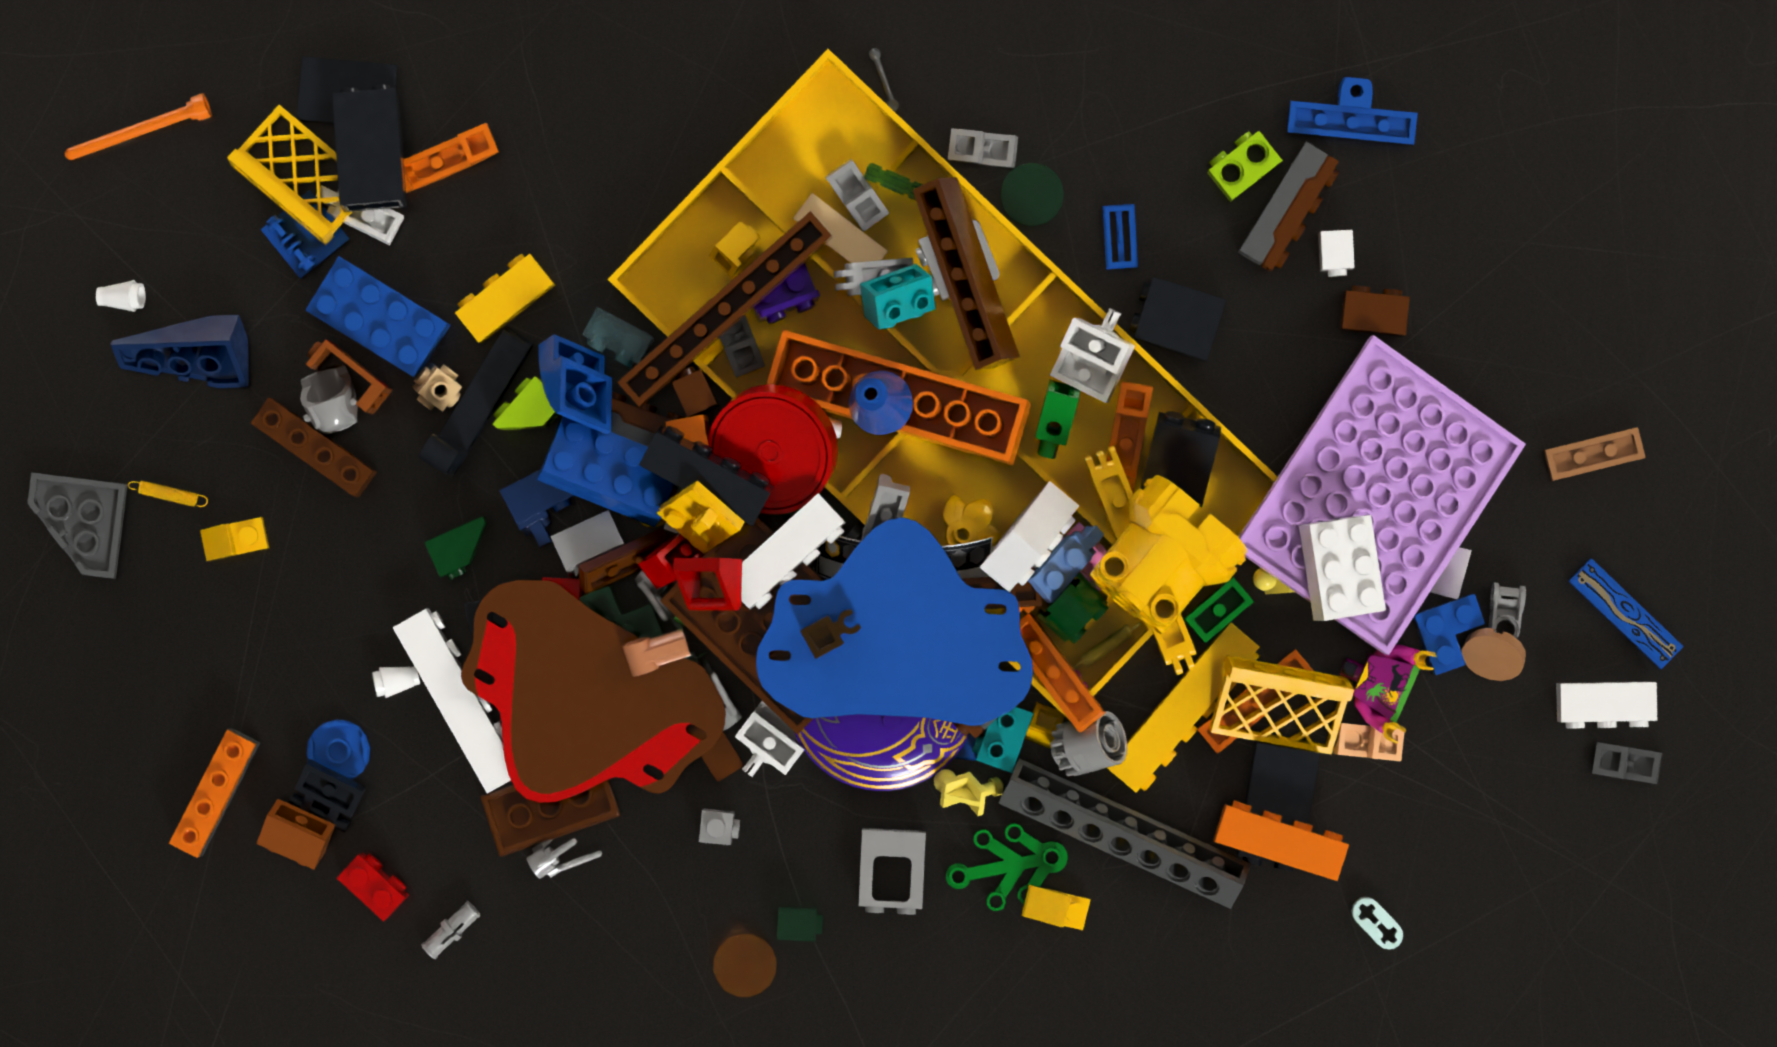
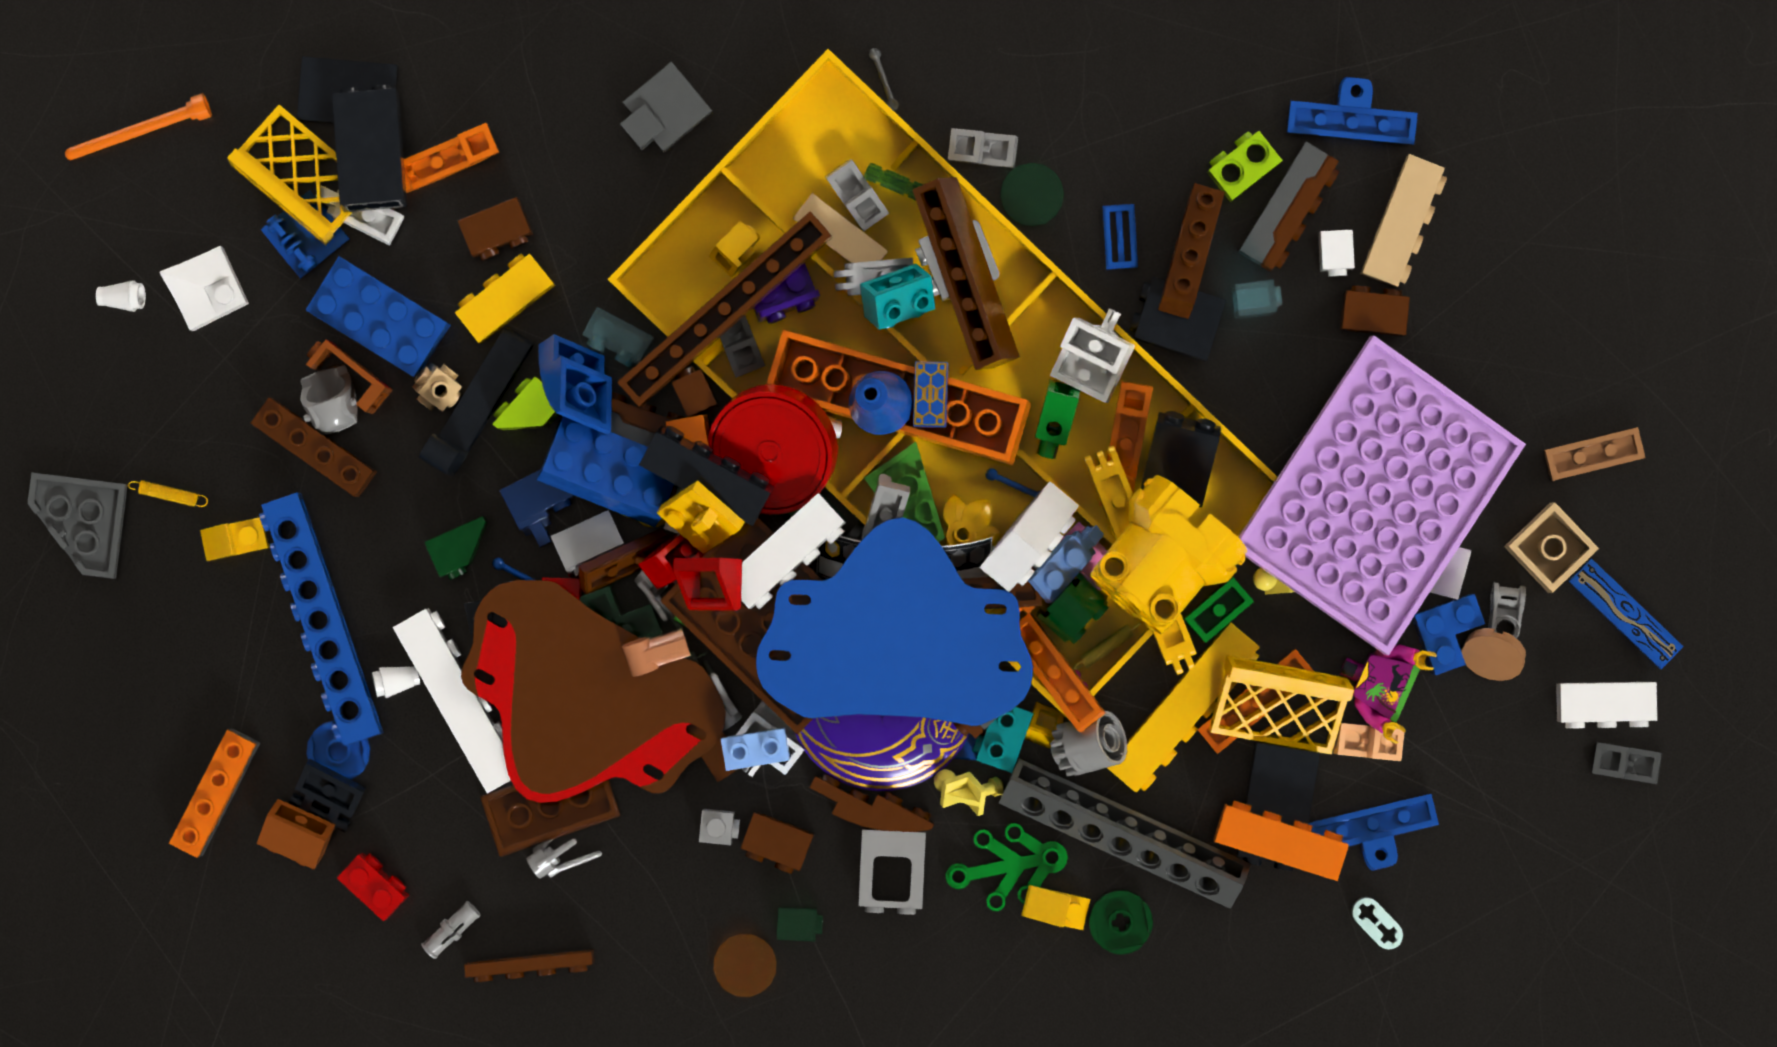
(198, 349): dark blue wedge -> none
(205, 288): none -> white plate
(366, 722): none -> blue brick
(496, 228): none -> reddish brown piece
(498, 564): none -> blue hinge
(515, 967): none -> reddish brown plate
(664, 110): none -> dark grey piece
(755, 748): none -> light blue brick
(777, 842): none -> reddish brown piece
(824, 634): dark brown plate -> none
(884, 813): none -> reddish brown slope
(908, 470): none -> bright green wing
(930, 394): none -> blue tile
(992, 474): none -> blue hinge
(1135, 932): none -> dark green plate
(1191, 251): none -> reddish brown brick
(1255, 299): none -> clear light blue piece
(1342, 568): white brick -> none
(1378, 825): none -> blue plate
(1403, 220): none -> tan brick
(1551, 547): none -> tan brick

